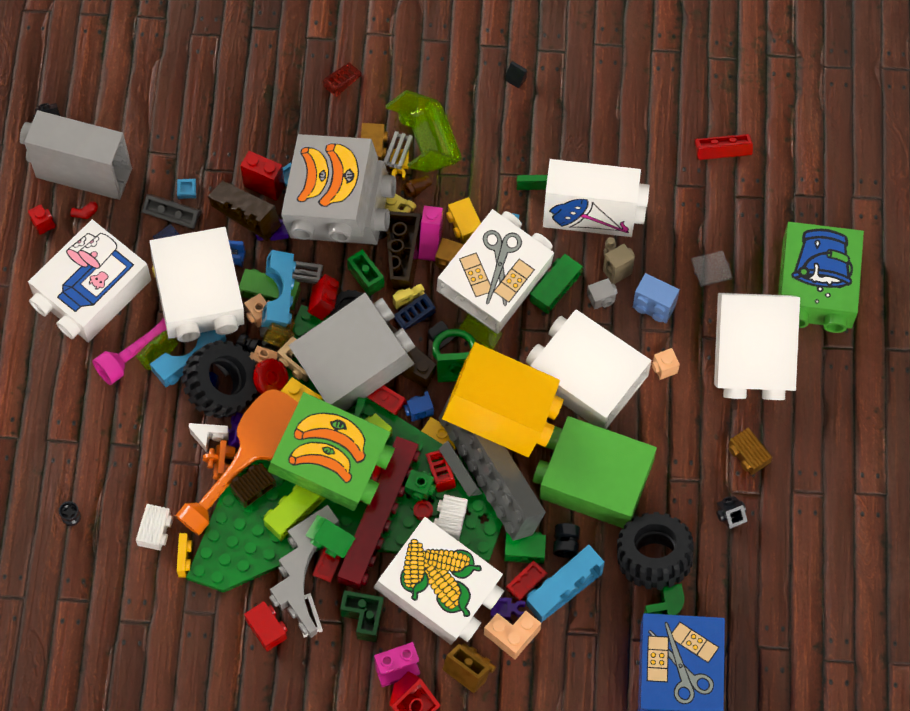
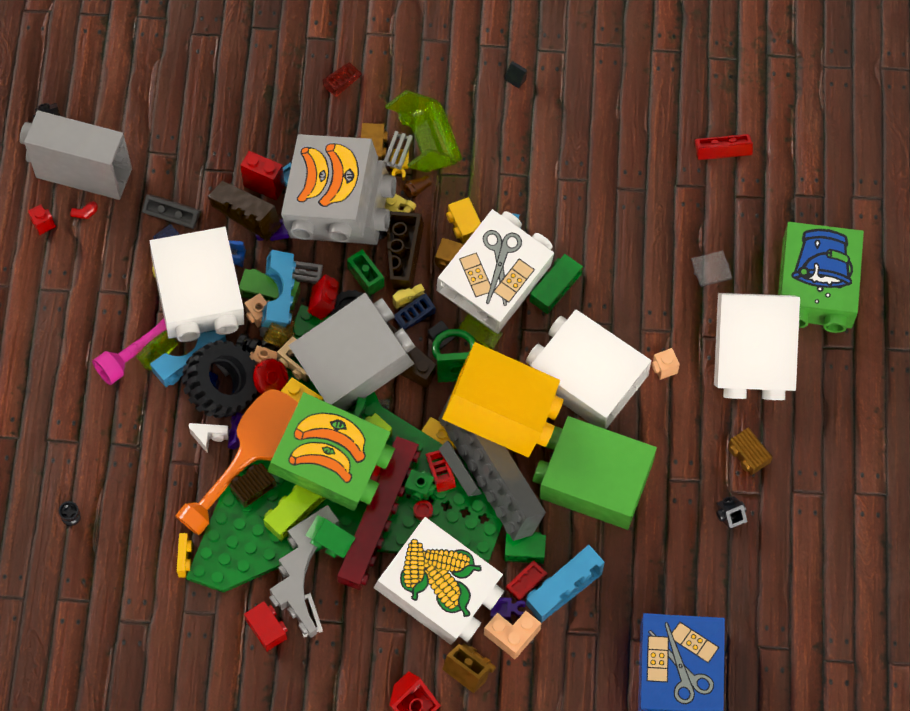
(88, 282): white brick -> none
(154, 527): white brick -> none
(186, 188): dark azure tile -> none
(218, 458): orange hips -> none
(326, 566): red plate -> none
(368, 612): dark green brick -> none
(387, 399): red panel -> none
(396, 663): dark pink panel -> none
(419, 407): blue brick -> none
(430, 232): dark pink slope -> none
(452, 515): white brick -> none
(532, 182): green tile -> none
(566, 537): black wheel -> none
(594, 198): white brick -> none
(602, 293): light grey brick -> none
(617, 261): dark tan brick -> none
(655, 298): medium blue brick -> none
(655, 530): black tyre -> none
(672, 601): green brick -> none

